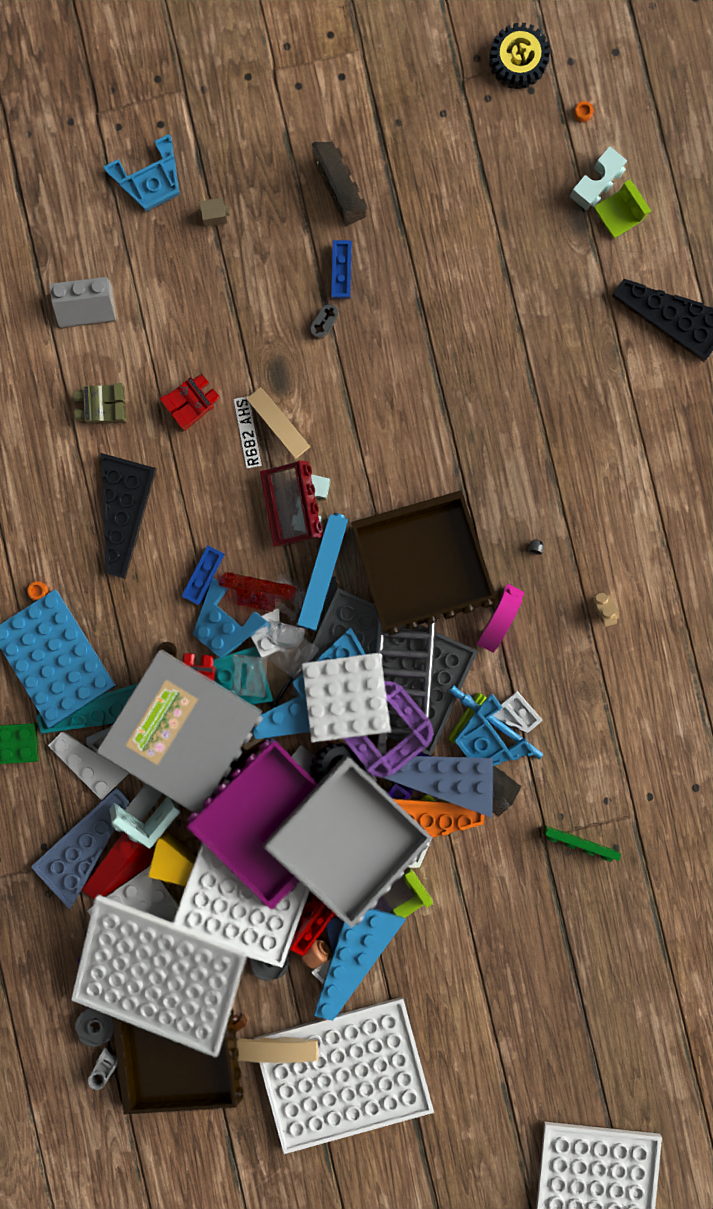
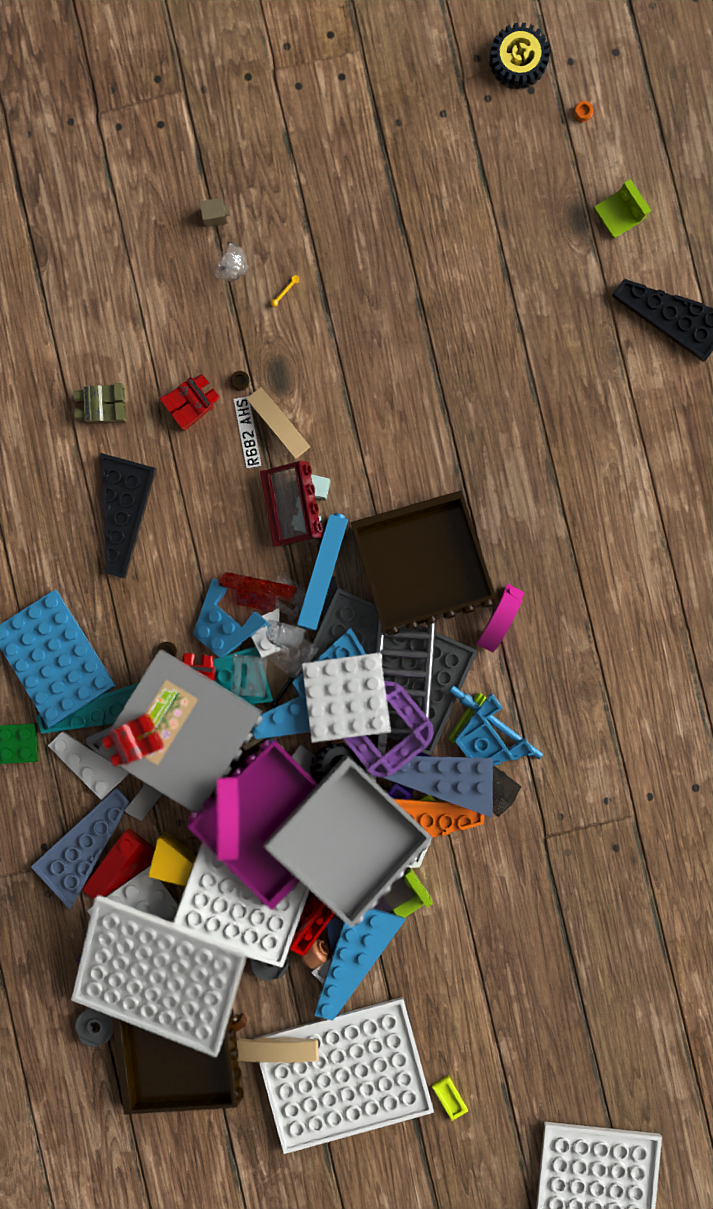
(37, 590): orange tile -> none
(83, 302): light grey slope -> none
(104, 1066): light grey piece -> none
(127, 741): none -> red hips
(153, 183): dark azure wing -> none
(154, 826): light aqua bracket -> none
(203, 575): blue plate -> none
(227, 818): none -> dark pink slope
(232, 263): none -> clear cylinder
(240, 380): none -> dark brown tile
(295, 279): none -> yellow hinge
(321, 319): dark grey beam -> none
(338, 182): clear smoke slope -> none
(341, 269): blue plate -> none
(449, 1098): none -> neon yellow tile
(518, 713): white wing -> none
(536, 547): dark grey hinge -> none
(588, 191): light aqua arch -> none
(588, 846): green plate -> none
(605, 609): tan piece -> none

